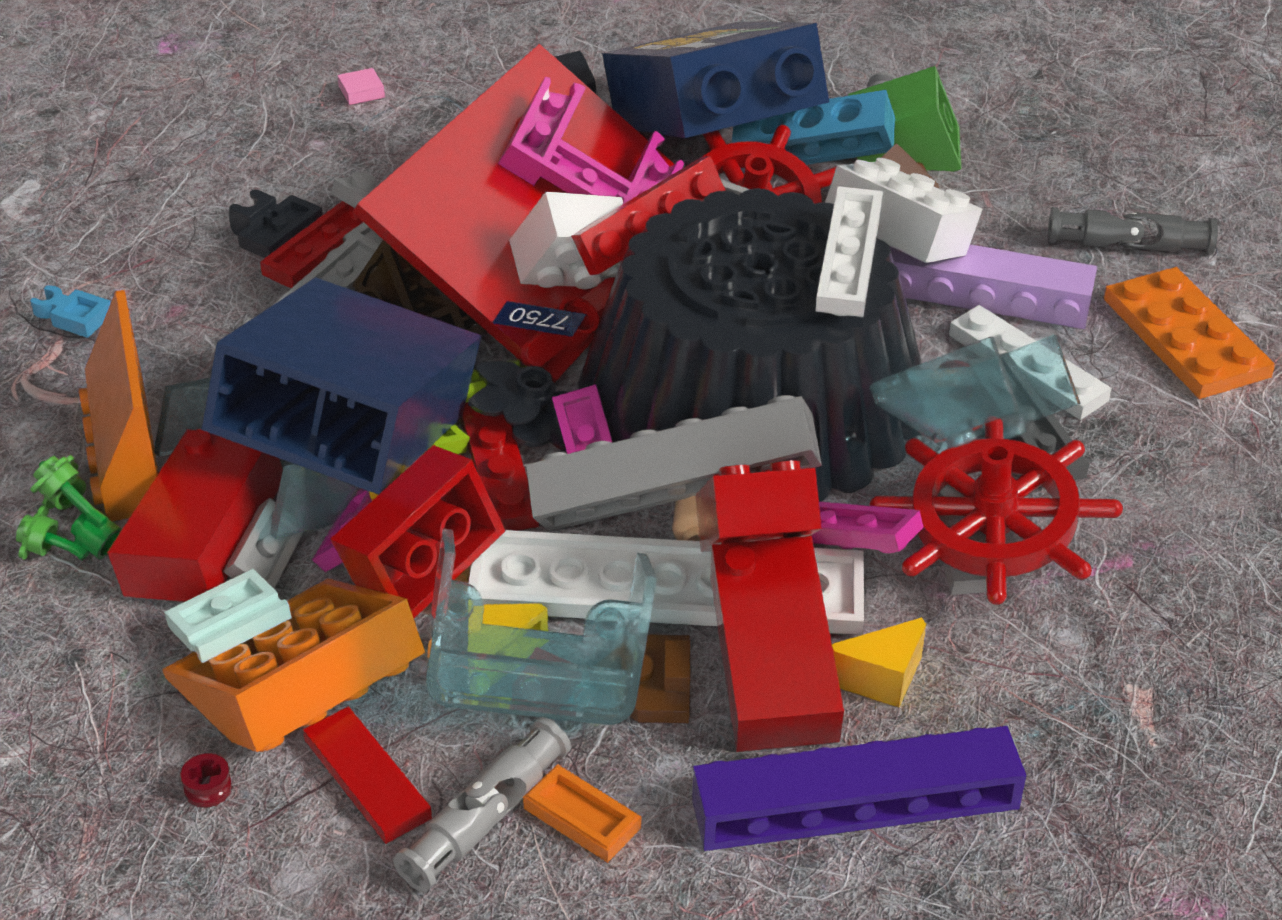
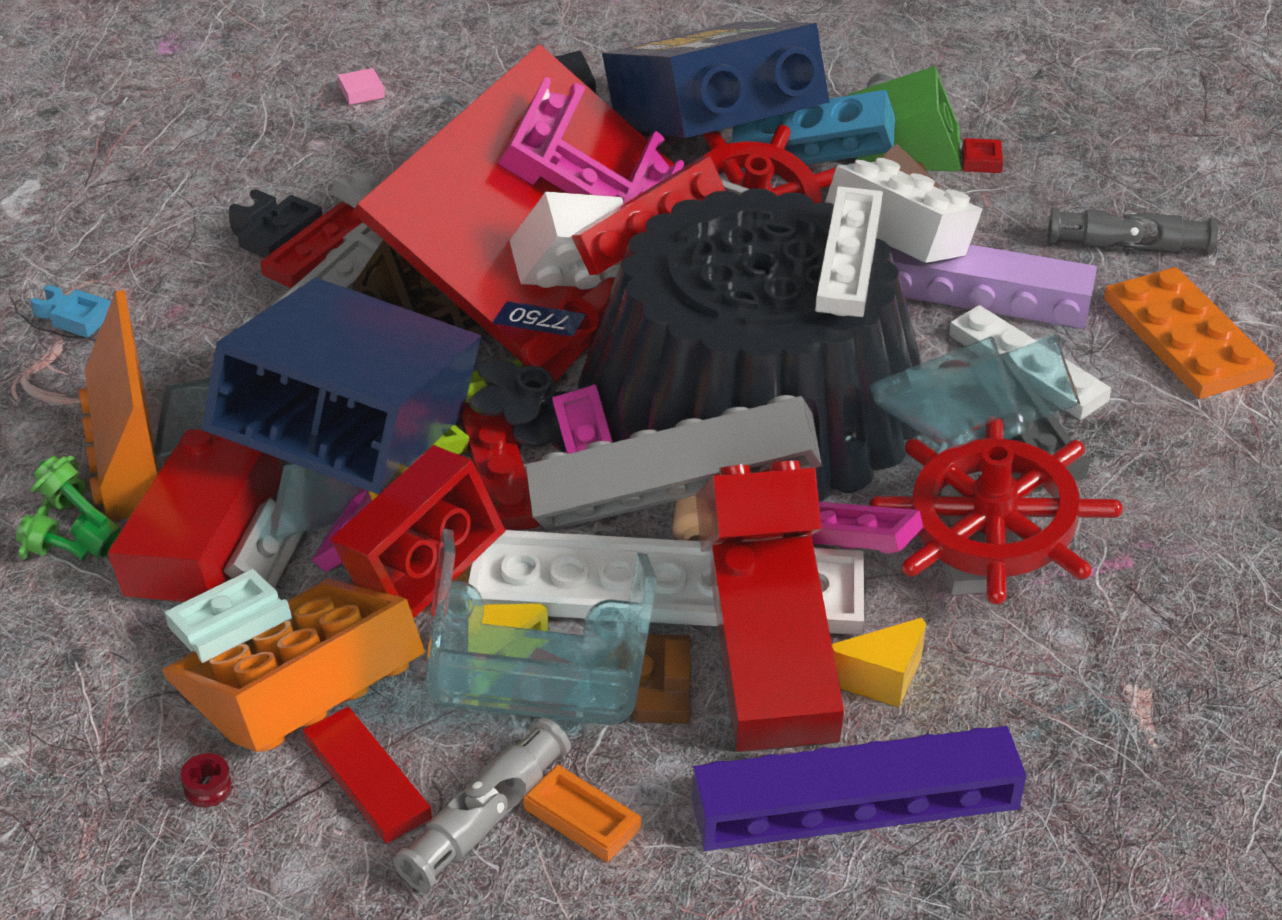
(982, 155): none -> red tile

